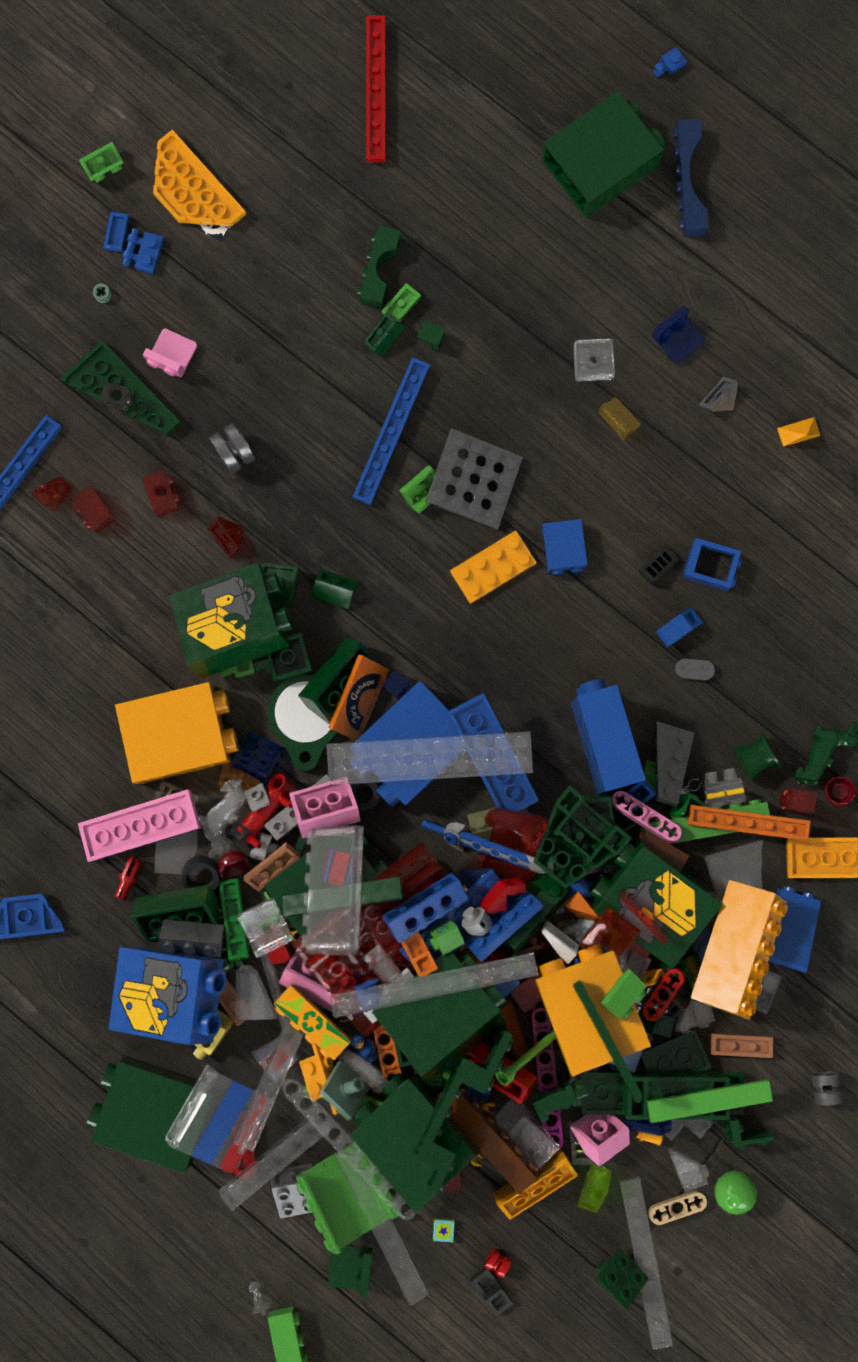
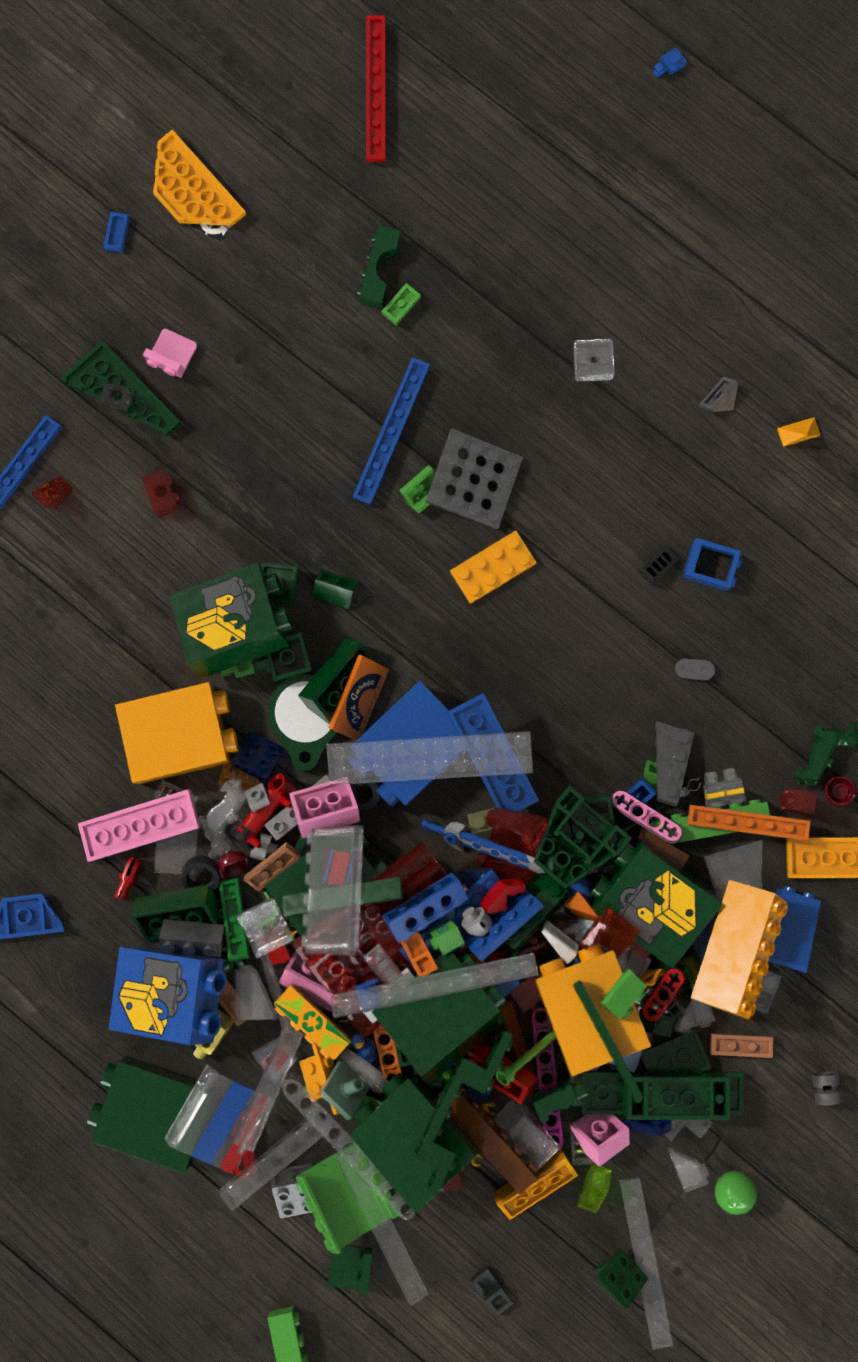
(93, 509): clear red brick -> none
(101, 162): bright green bracket -> none
(102, 299): sand green bush -> none
(148, 254): blue plate -> none
(227, 535): clear red slope -> none
(233, 447): flat silver wheel -> none
(260, 1302): clear piece -> none
(384, 334): dark green slope -> none
(396, 684): clear blue brick -> none
(432, 334): dark green panel -> none
(443, 1230): tile -> none
(498, 1263): red wheel -> none
(564, 546): blue panel -> none
(603, 153): dark green brick -> none
(606, 736): blue brick -> none
(619, 418): clear yellow panel -> none
(638, 911): clear red tile -> none
(648, 1137): light orange pin -> none
(678, 336): clear blue bracket -> none
(679, 627): blue slope -> none
(685, 1212): tan beam -> none
(687, 799): green bracket -> none
(693, 213): dark blue arch -> none
(709, 1100): bright green tile -> none
(737, 1137): dark green bracket -> none
(756, 757): dark green hat -> none

